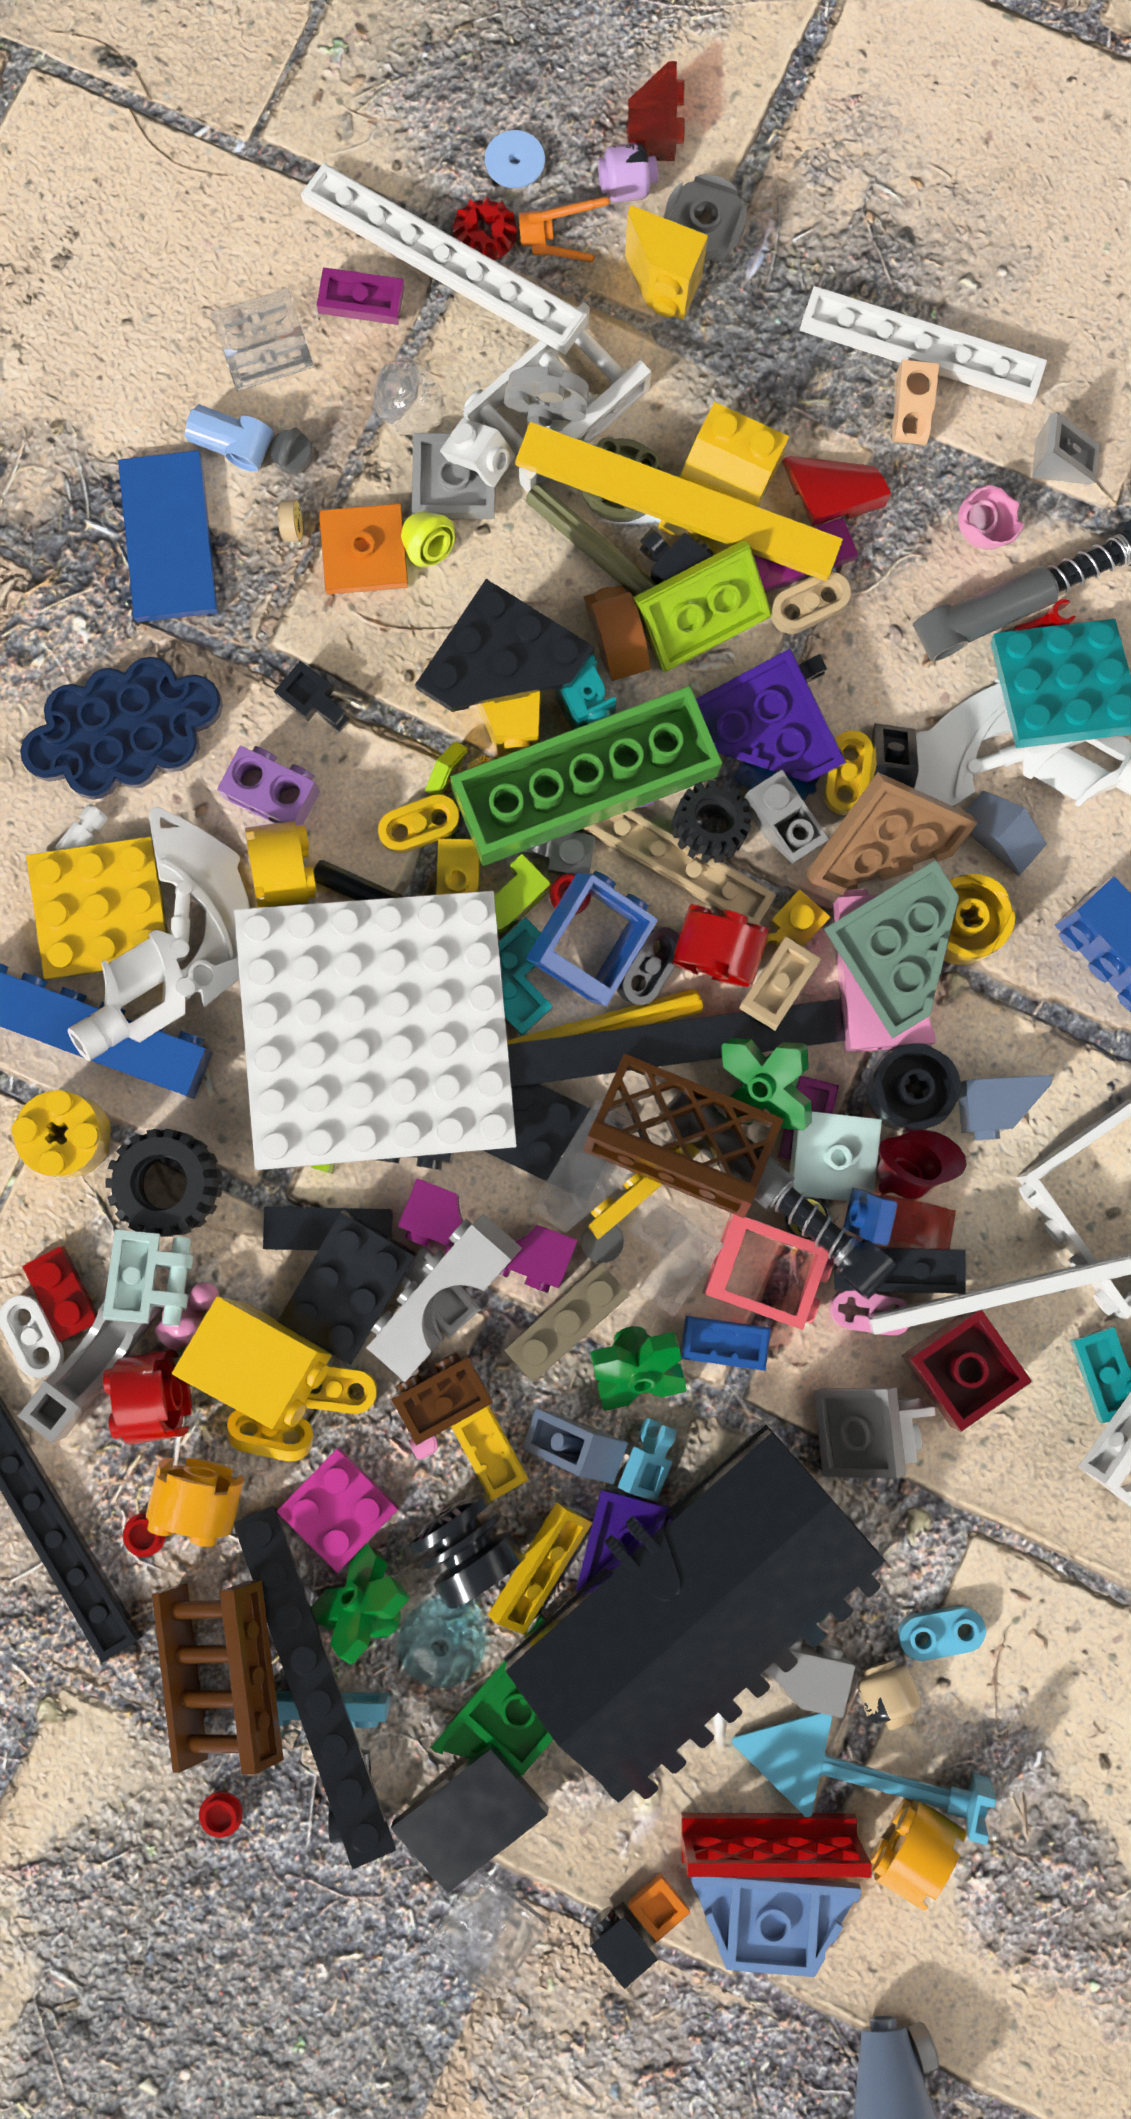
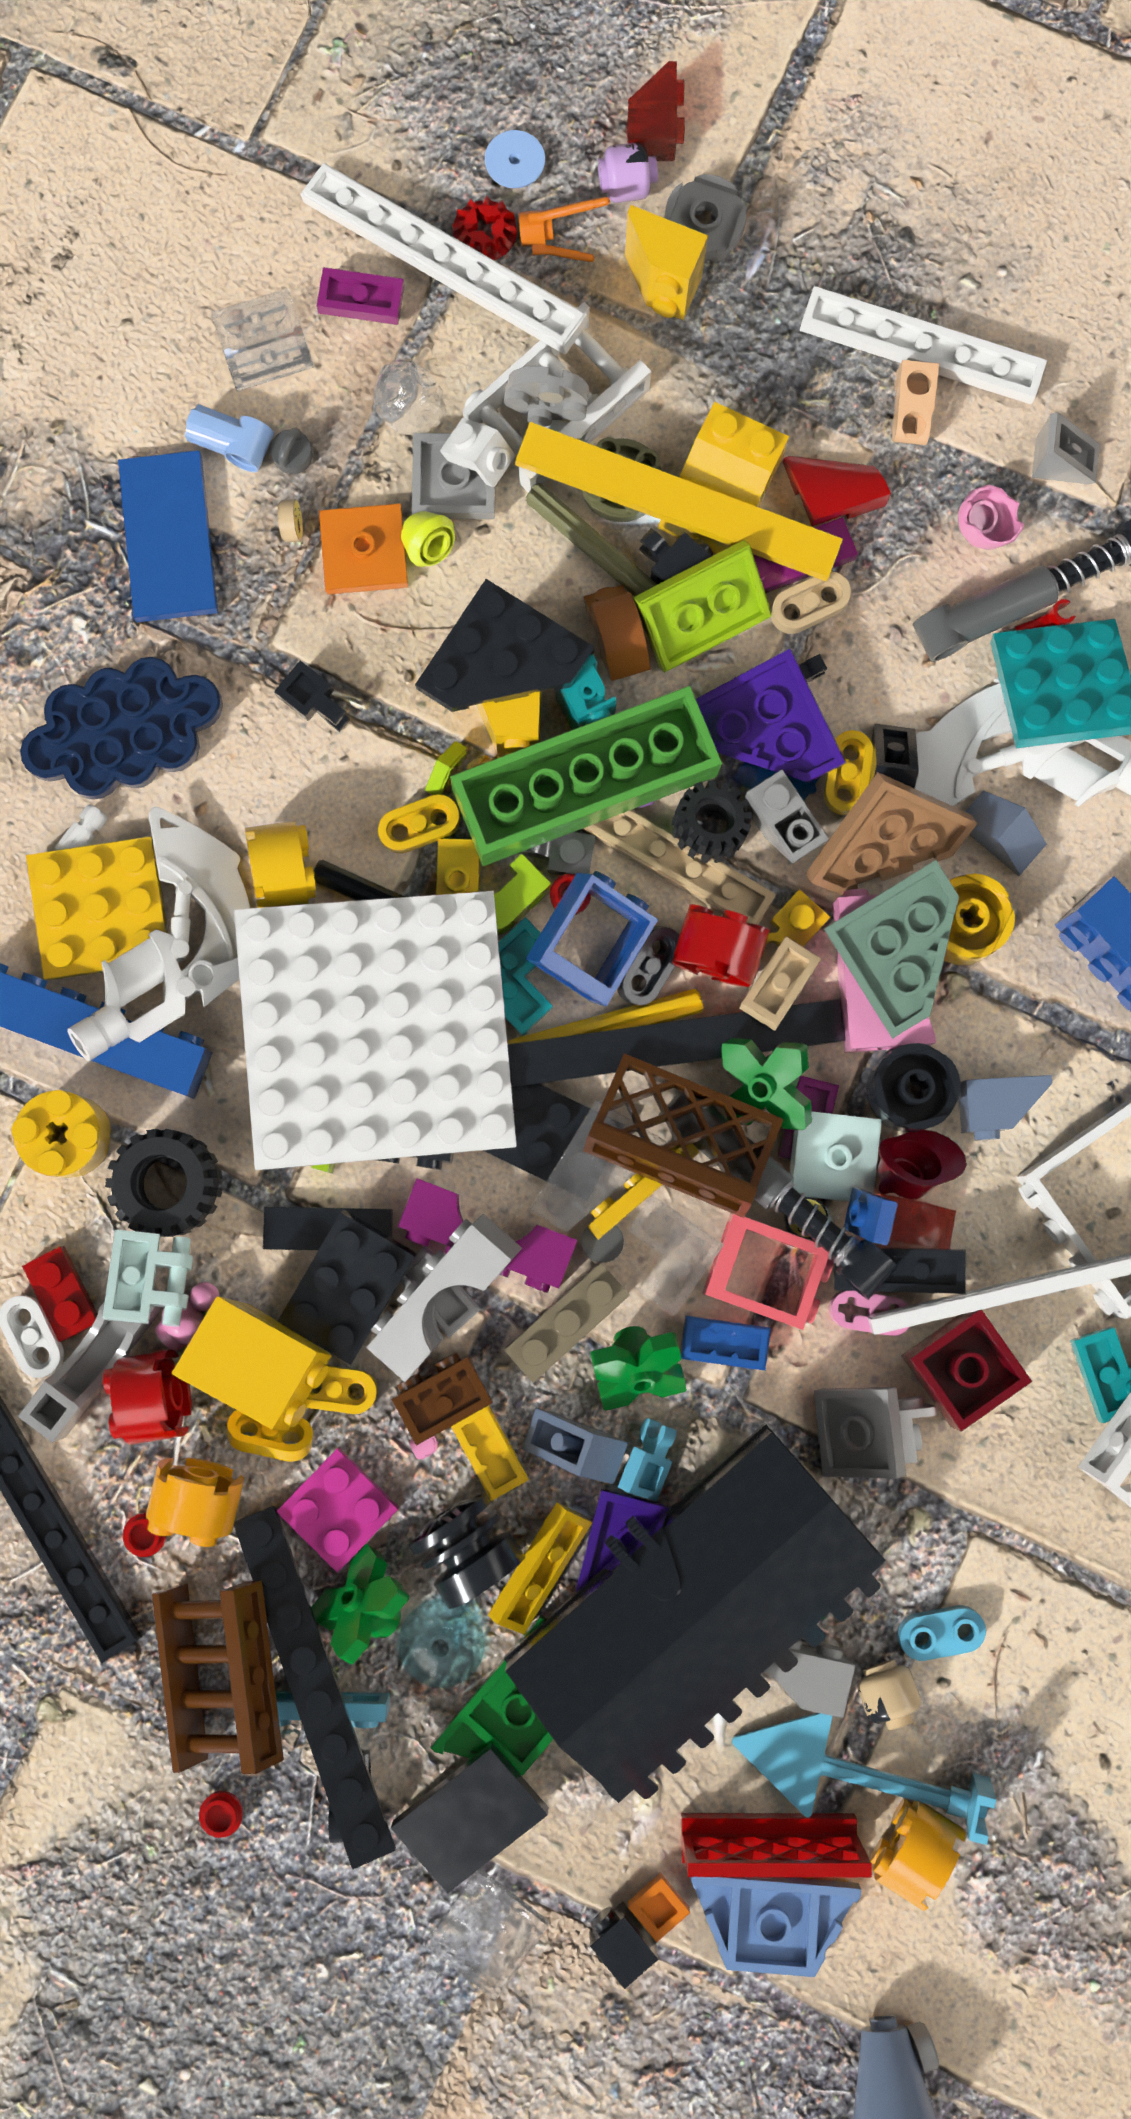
(264, 797): medium lavender brick -> none

